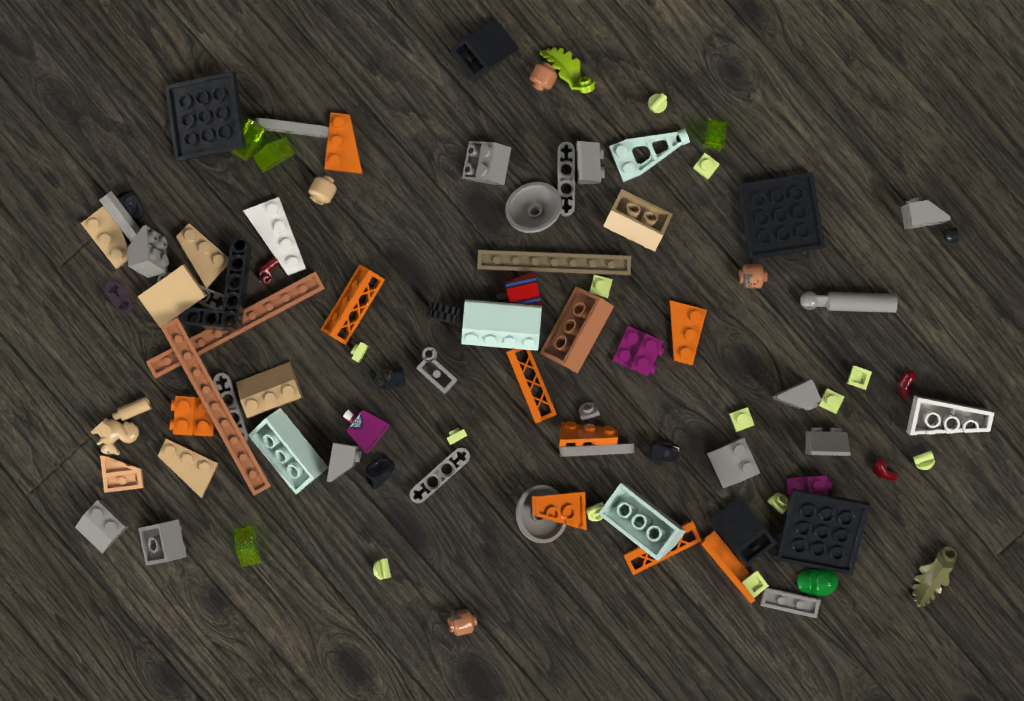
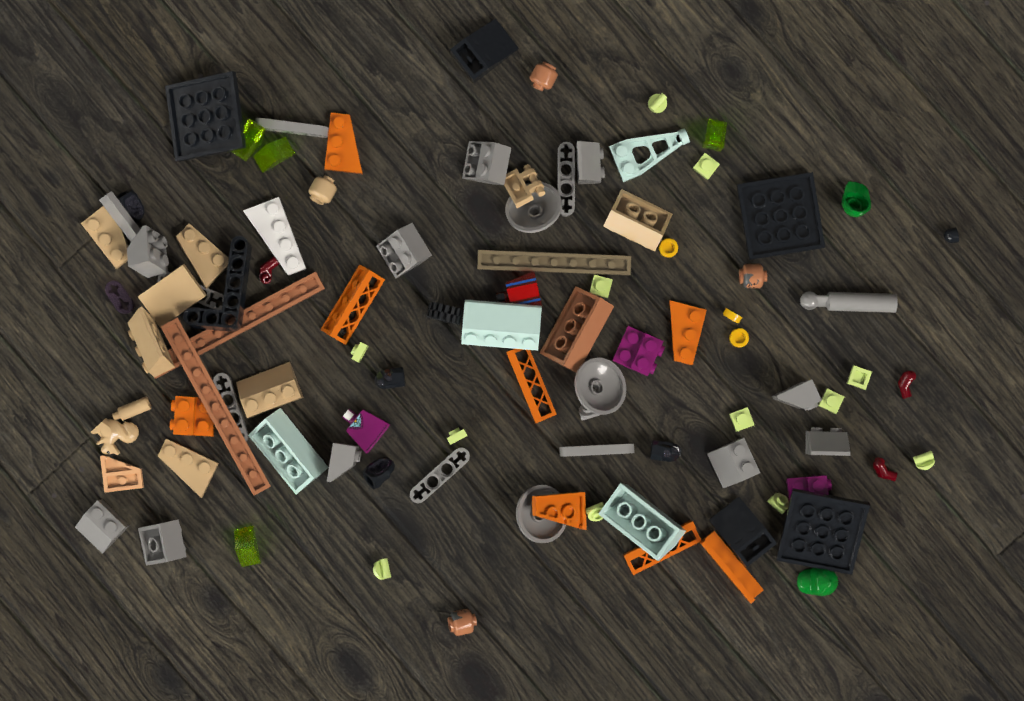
(149, 343): none -> tan slope
(403, 250): none -> light grey slope
(435, 371): light grey hinge -> none
(517, 188): none -> tan plate
(569, 69): lime plant -> none
(579, 434): orange wing -> none
(608, 385): none -> light grey dish
(668, 247): none -> yellow tile
(731, 315): none -> yellow tile
(739, 337): none -> yellow tile
(754, 583): yellowish green plate -> none
(790, 602): light grey tile -> none
(856, 199): none -> green piece
(922, 213): light grey slope -> none
(934, 576): olive plant -> none
(940, 416): white wedge -> none

